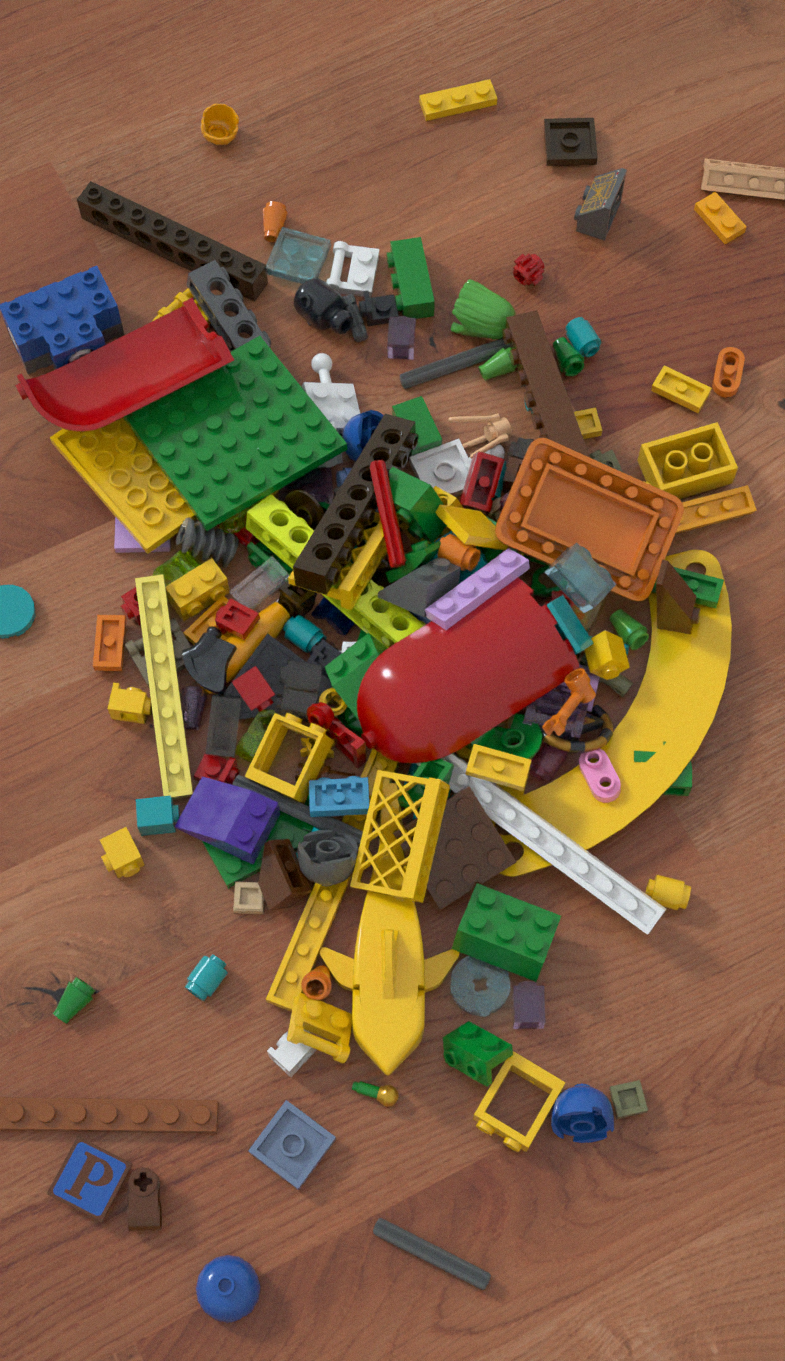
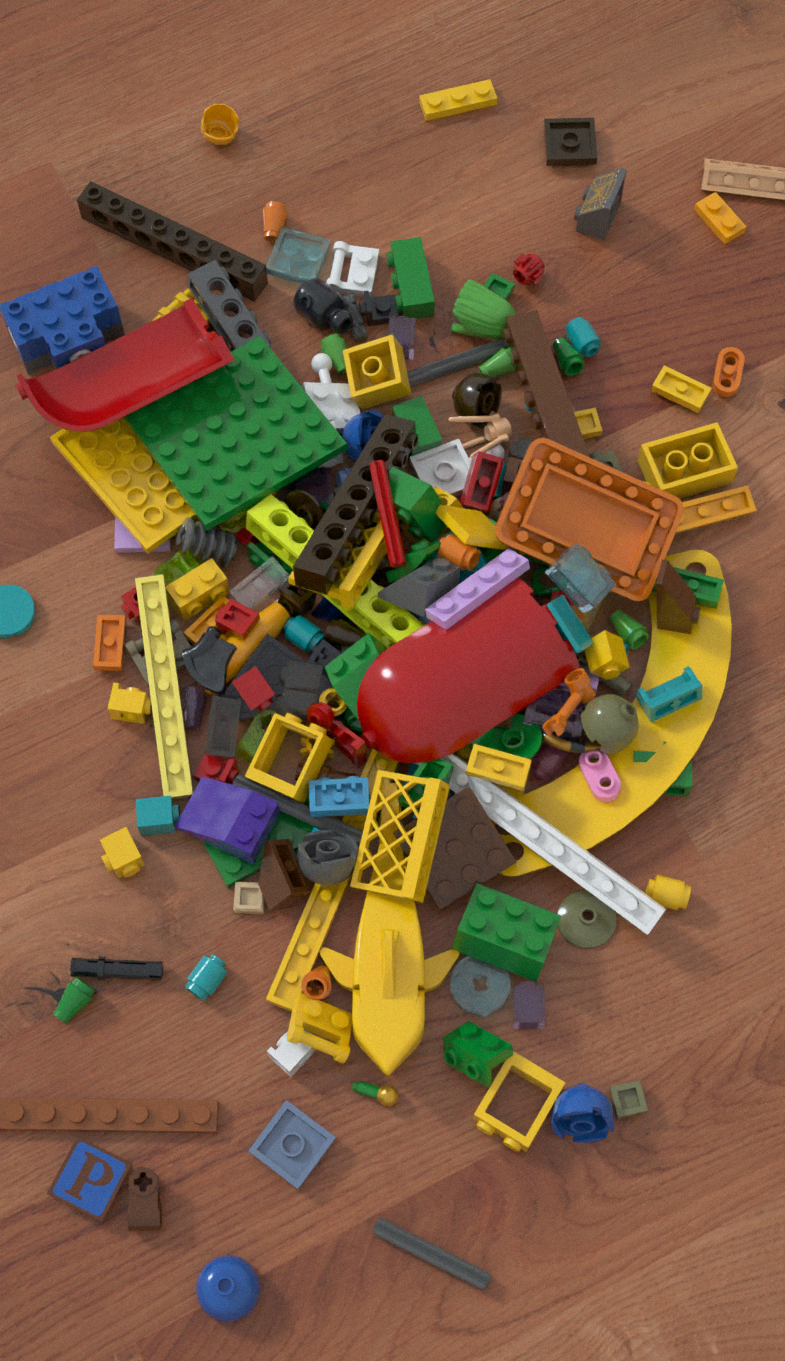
(110, 968): none -> black pin
(333, 346): none -> bright green cone
(342, 633): none -> dark brown cone
(377, 372): none -> yellow brick
(477, 396): none -> dark brown cylinder
(500, 286): none -> green plate
(580, 931): none -> olive dish
(610, 722): none -> olive cylinder
(670, 695): none -> teal hinge

